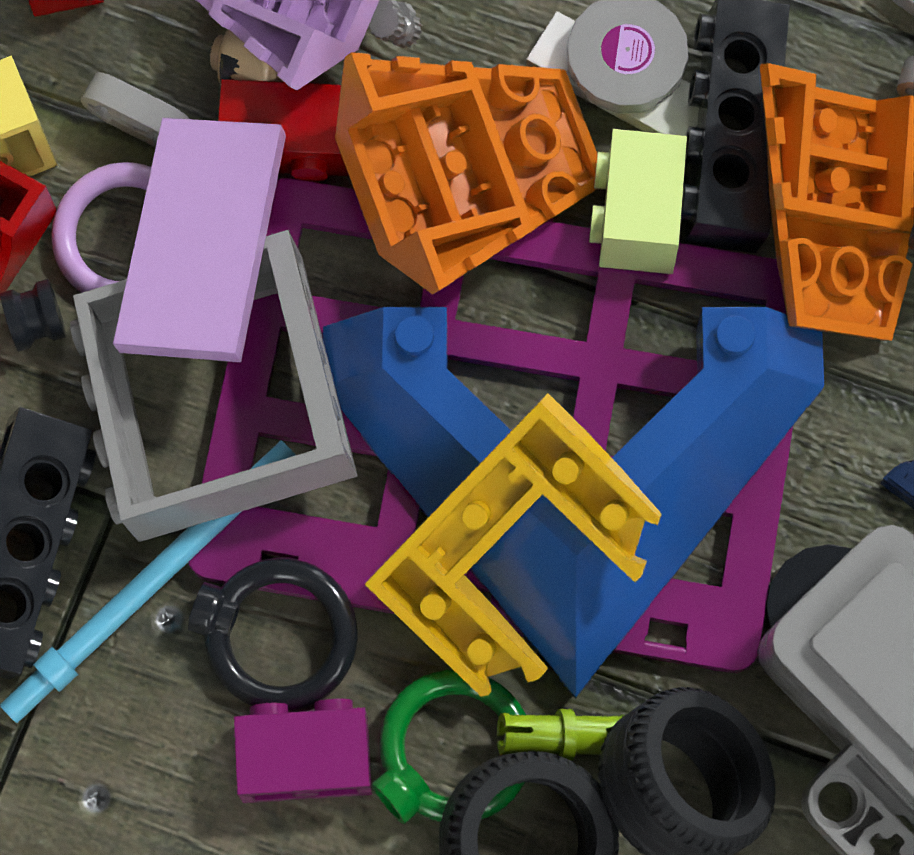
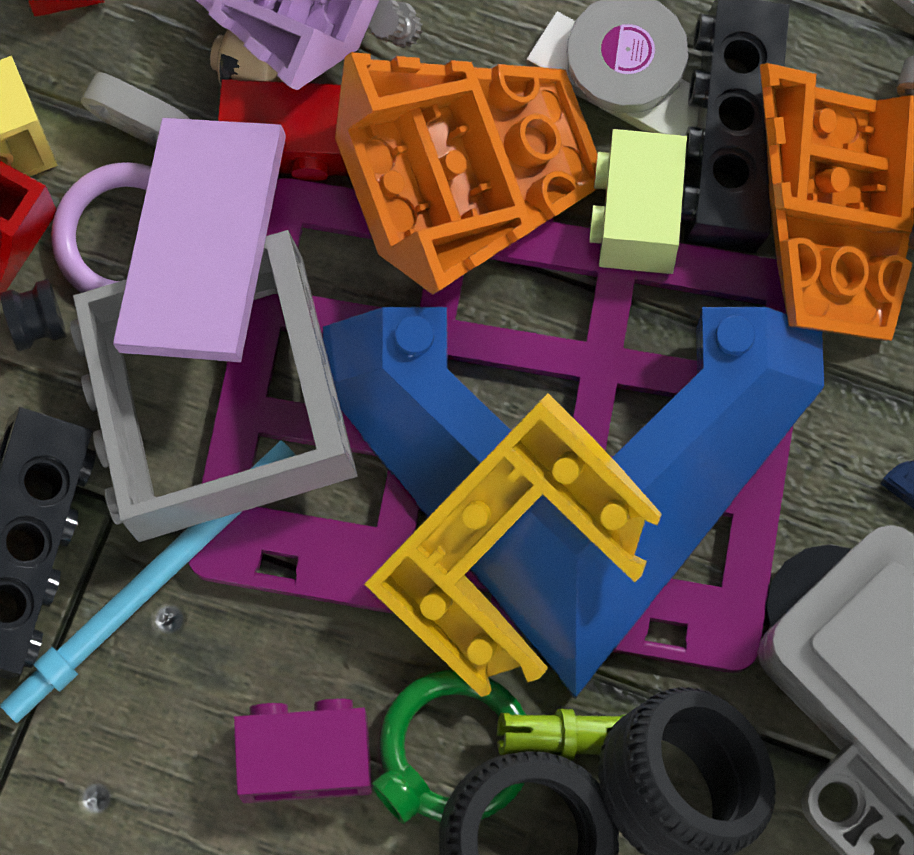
(218, 609): black piece -> none

